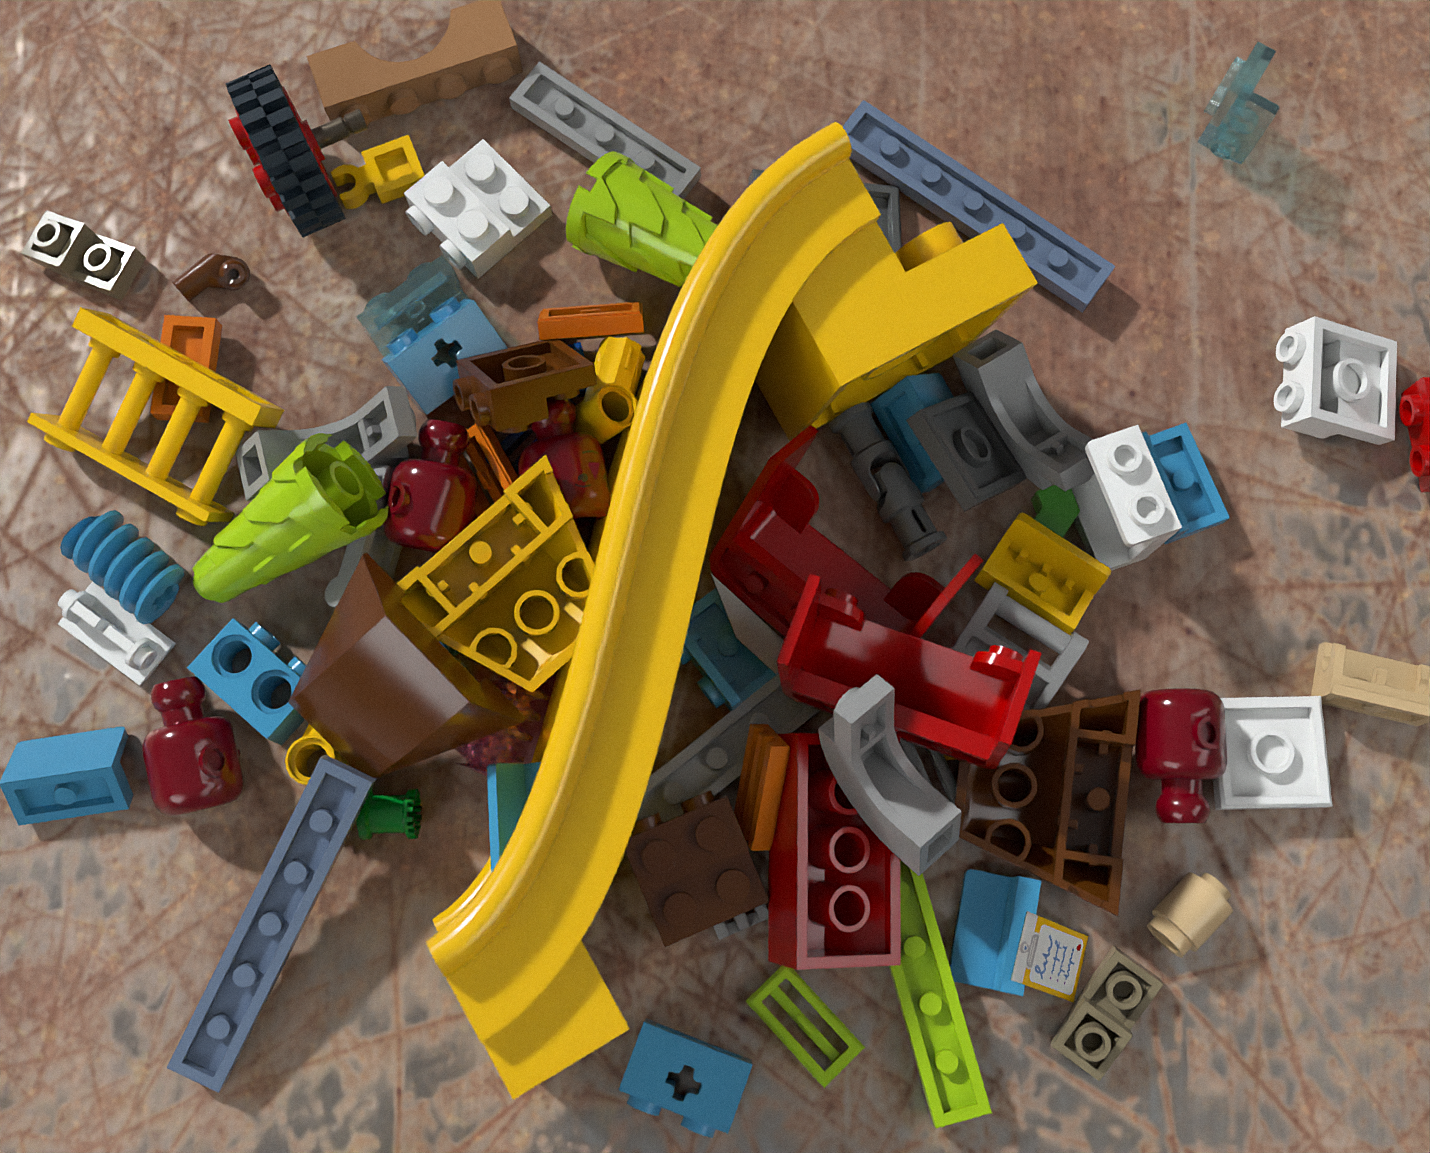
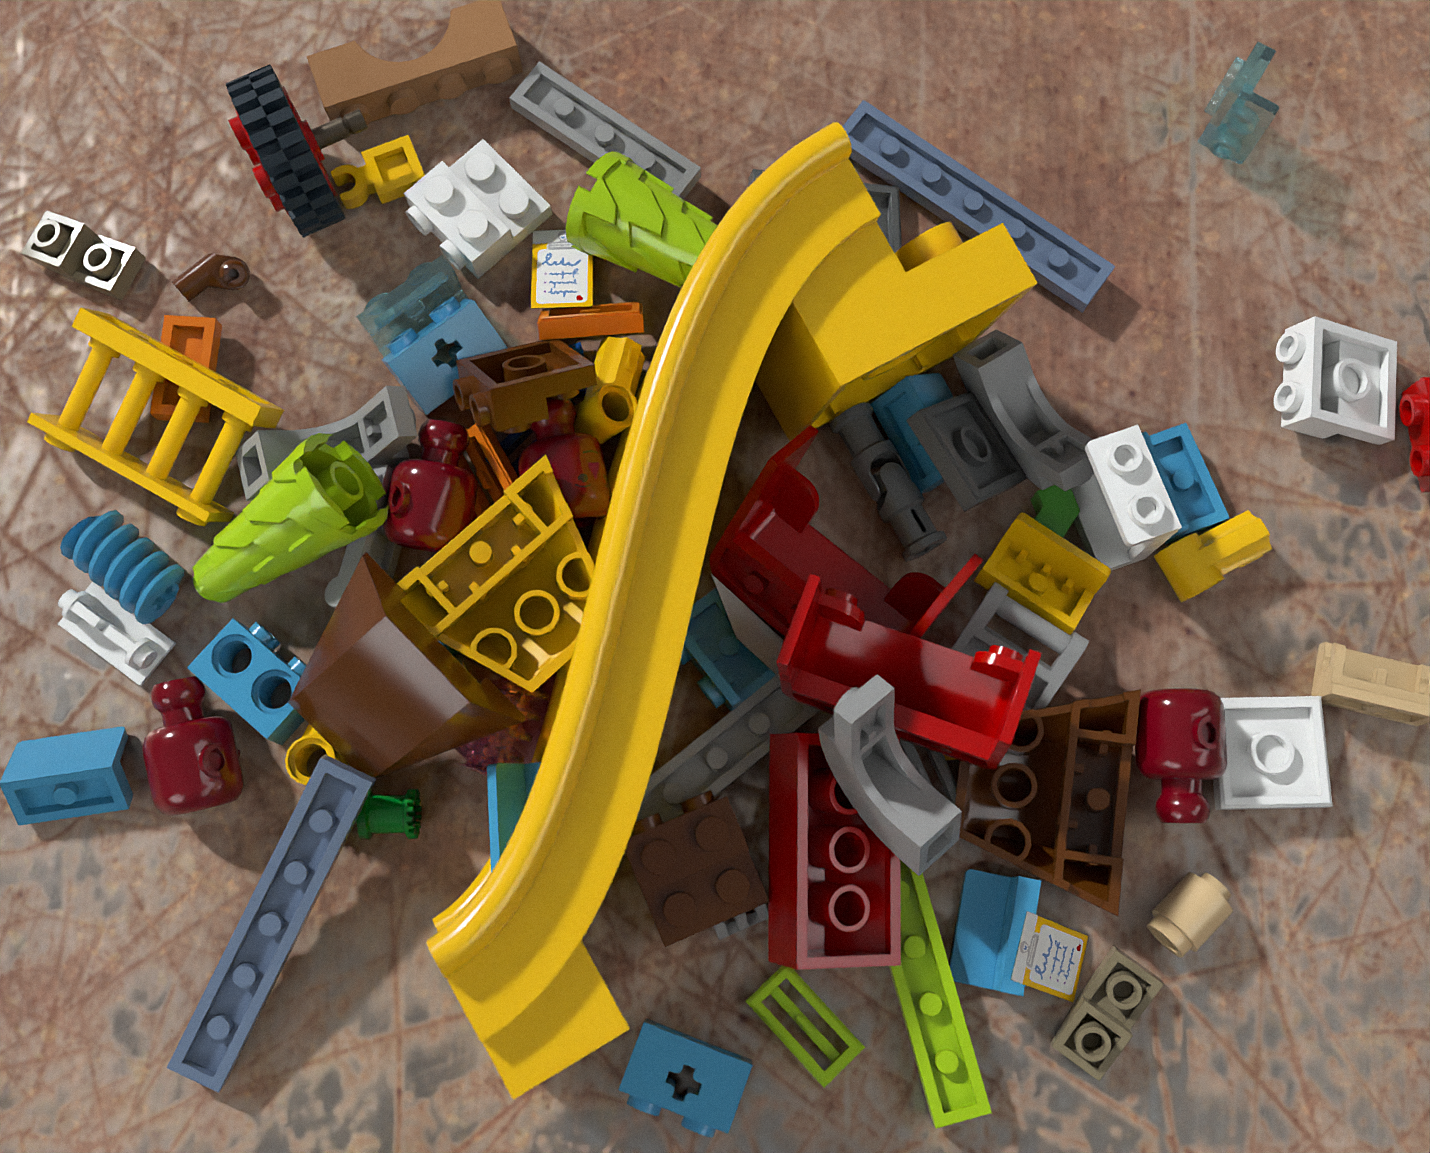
(559, 272): none -> white sticker
(761, 786): orange tile -> none
(1204, 559): none -> yellow piece

